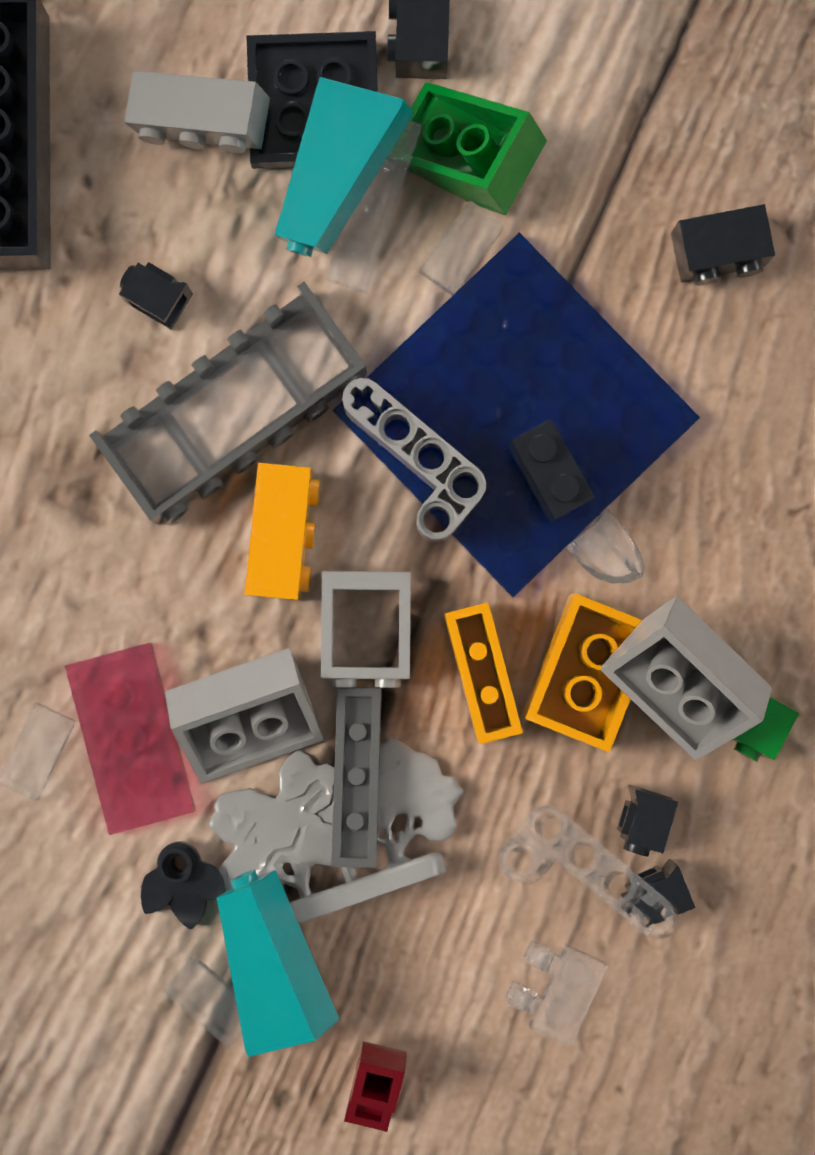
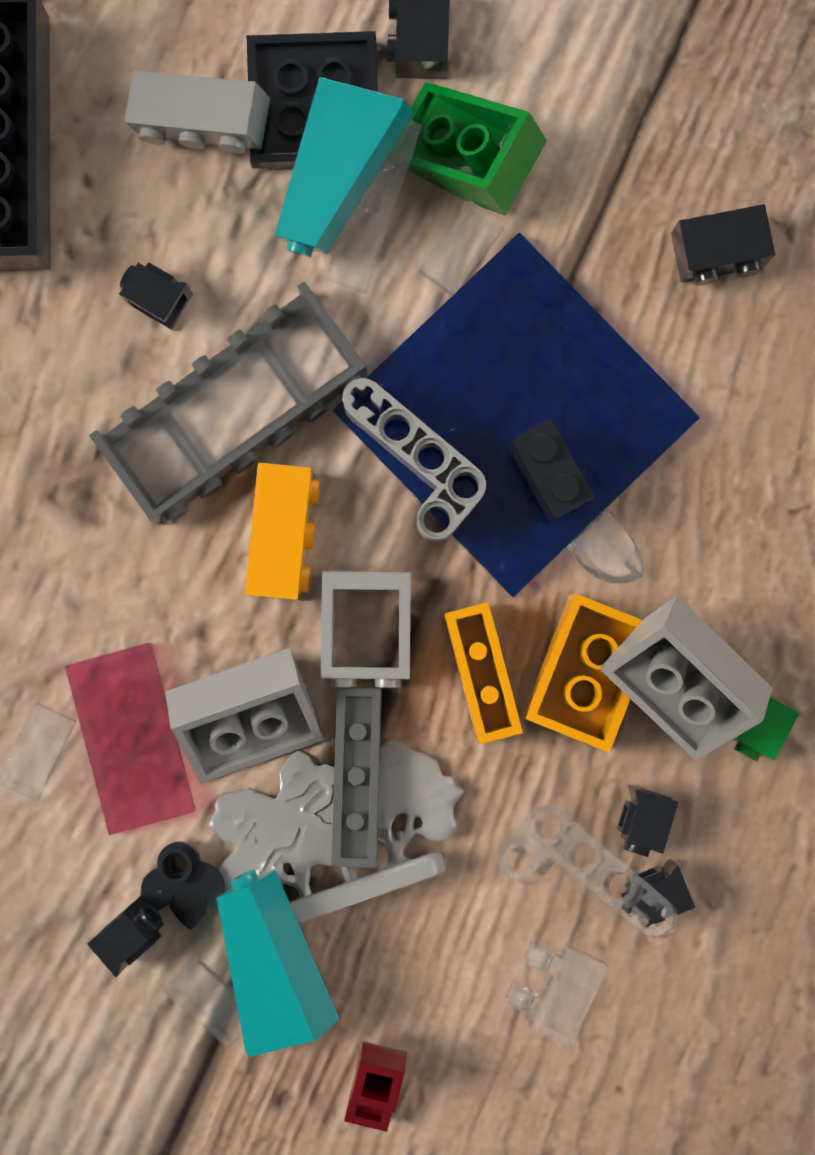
(127, 936): none -> black window

